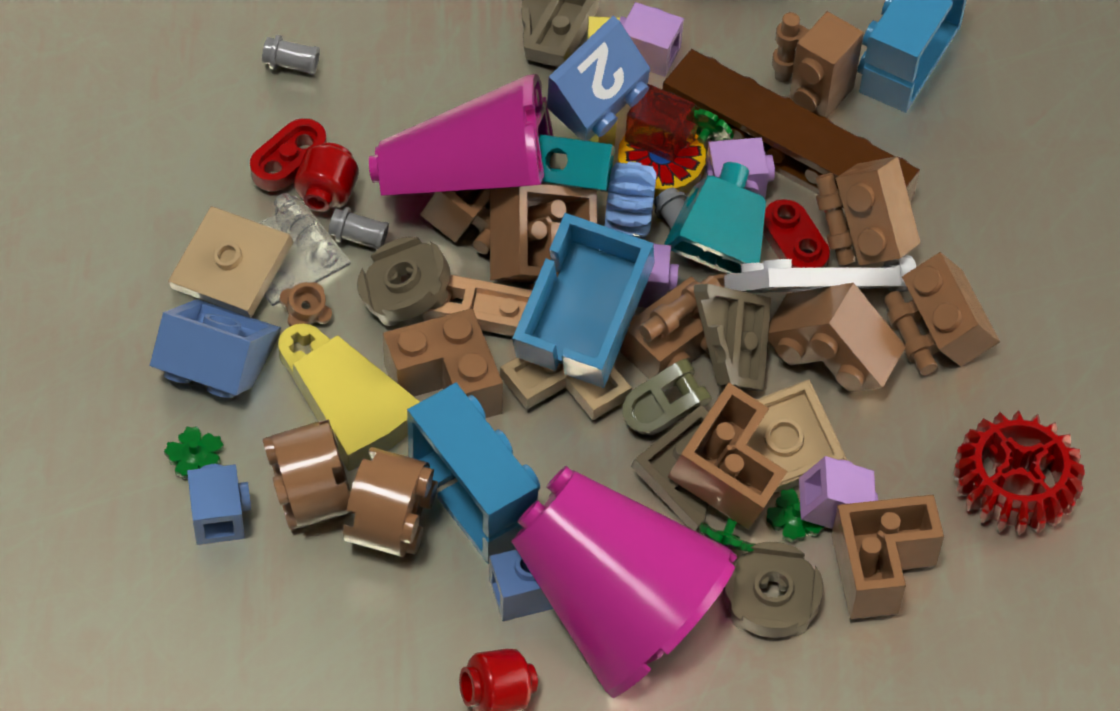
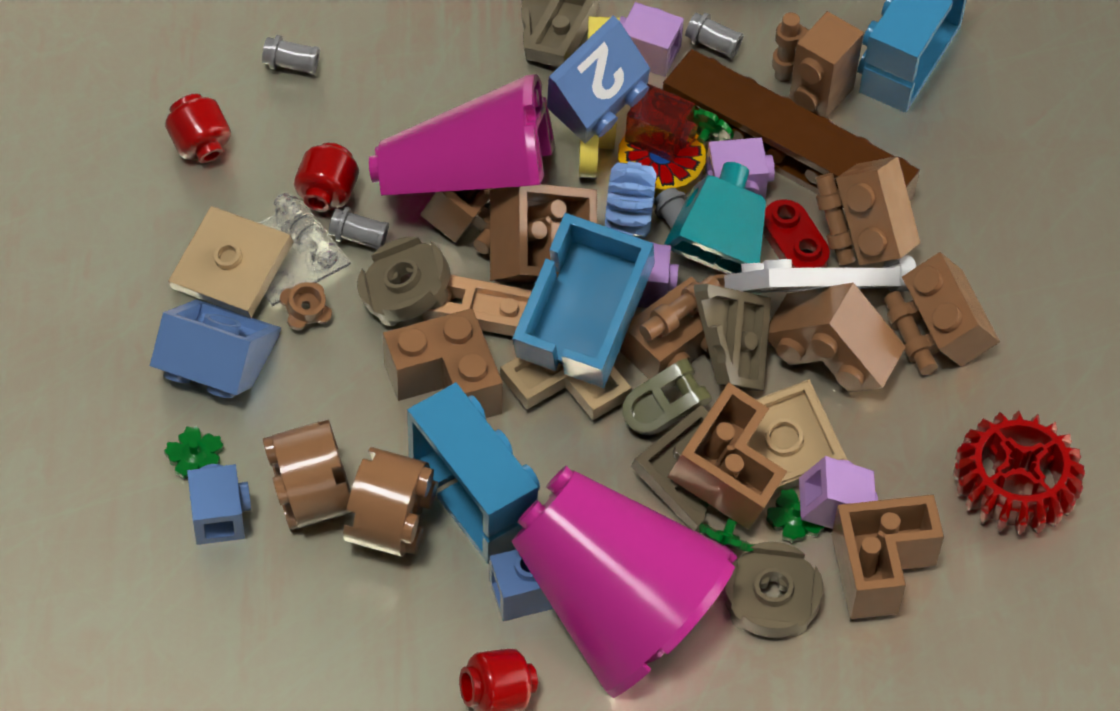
(197, 128): none -> red head
(283, 154): red plate -> none
(348, 390): light yellow piece -> none
(587, 163): teal torso -> none
(713, 35): none -> light grey pin

